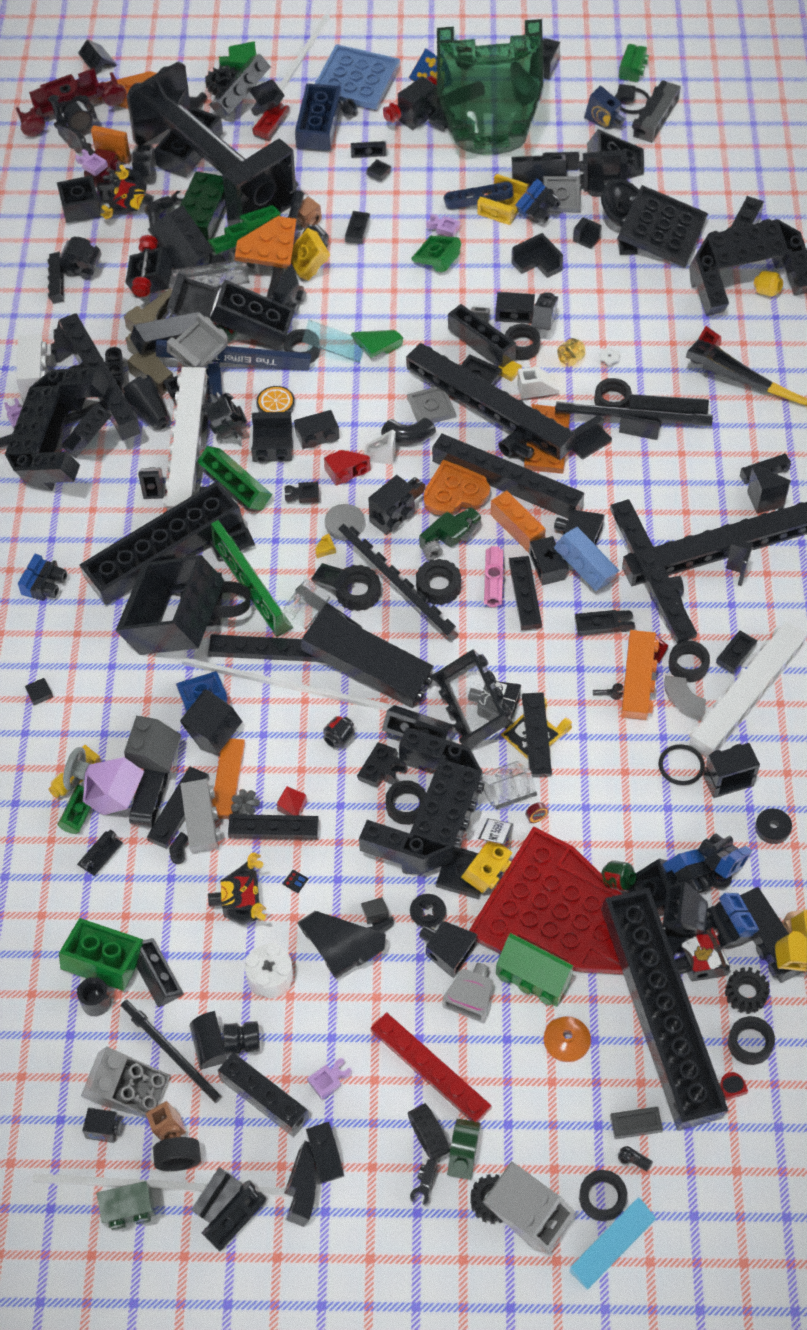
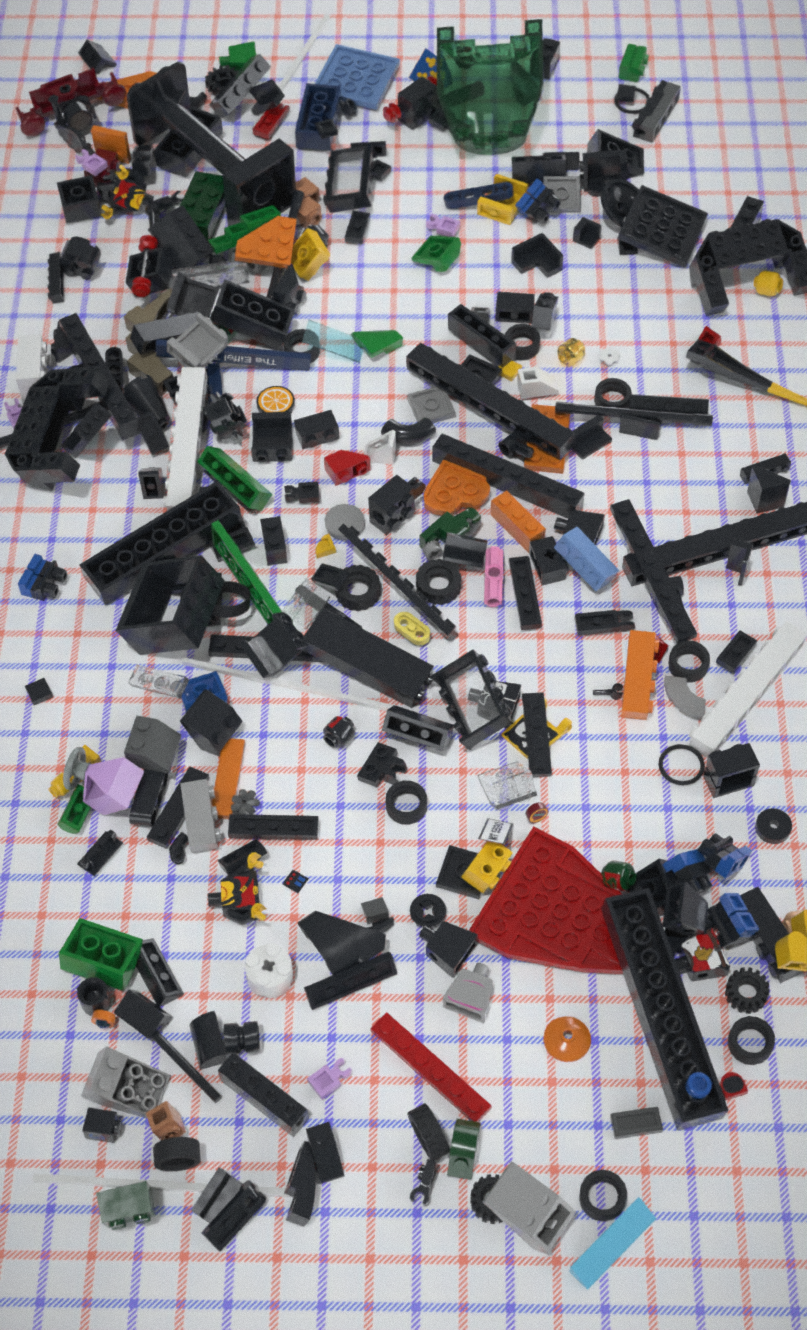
(103, 1019): none -> orange tile
(141, 1013): none -> black panel
(152, 433): none -> black plate
(158, 681): none -> clear plate
(238, 857): none -> black plate
(273, 540): none -> black brick
(274, 645): none -> black panel
(291, 802): red slope -> none
(308, 188): none -> nougat brick
(326, 128): none -> black tile
(349, 178): none -> black window
(350, 980): none -> black tile
(413, 629): none -> light yellow plate
(443, 812): black wedge -> none
(464, 550): none -> black panel
(534, 970): green slope -> none
(604, 109): dark blue torso -> none
(629, 1154): black arm -> none
(698, 1085): none -> blue tile
(719, 884): black plate -> none

